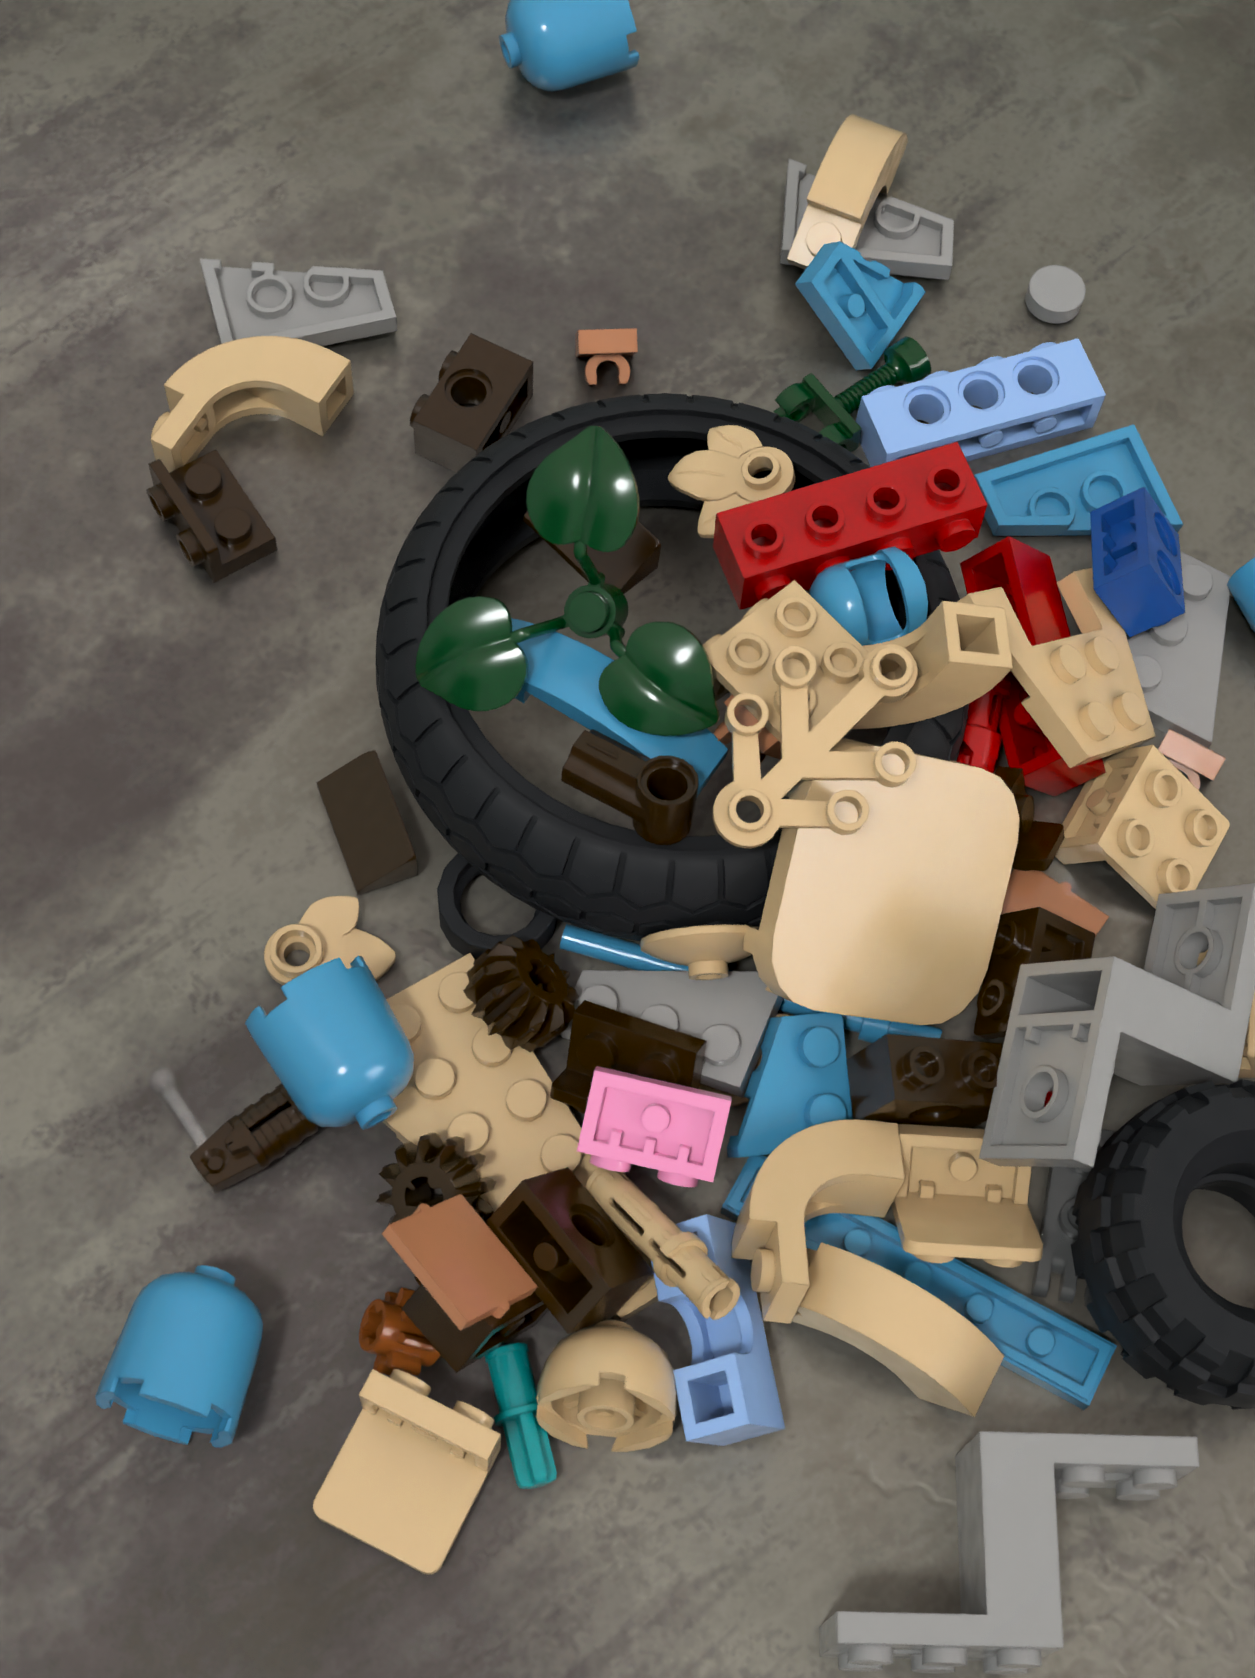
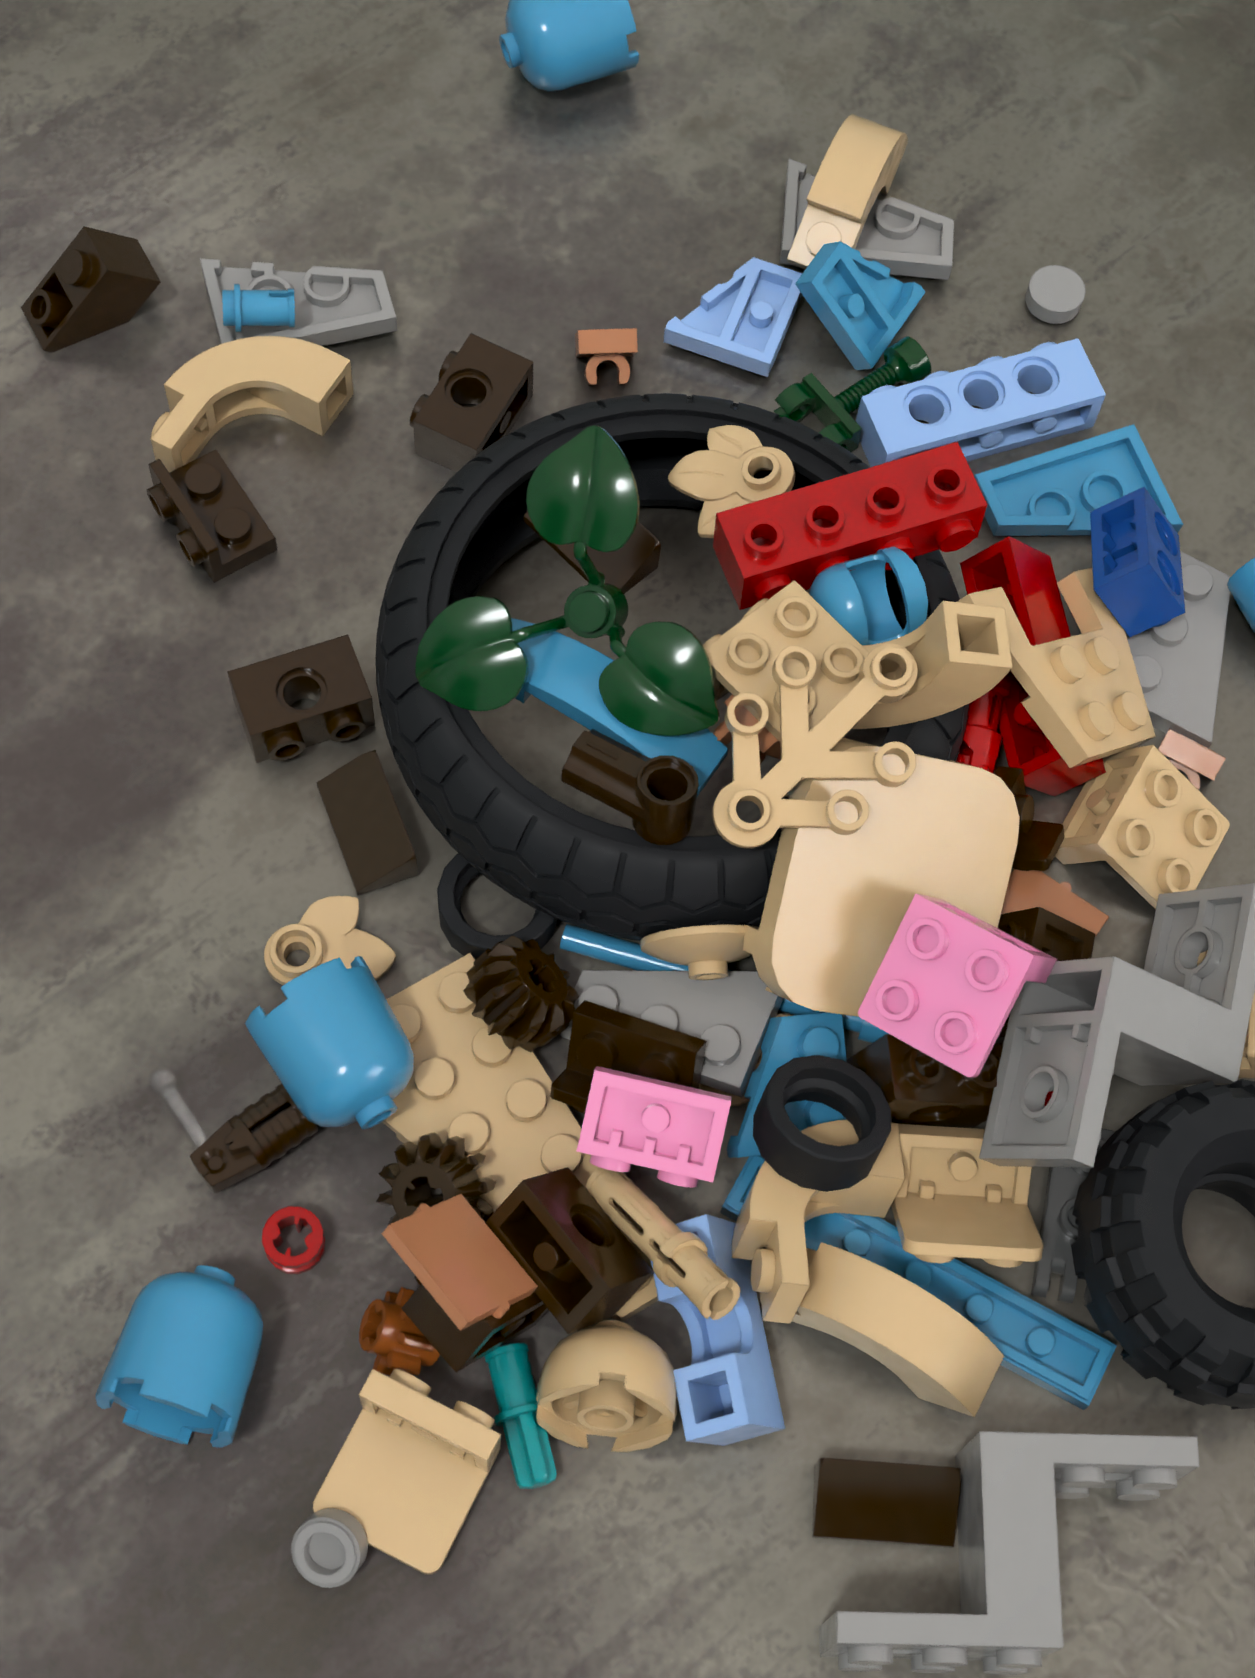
(90, 289): none -> dark brown slope
(258, 307): none -> dark azure pin
(273, 1239): none -> red bush
(317, 672): none -> dark brown brick
(329, 1547): none -> light grey tile
(742, 318): none -> light blue wing
(803, 1158): none -> black tyre
(885, 1502): none -> dark brown slope
(950, 983): none -> bright pink bracket

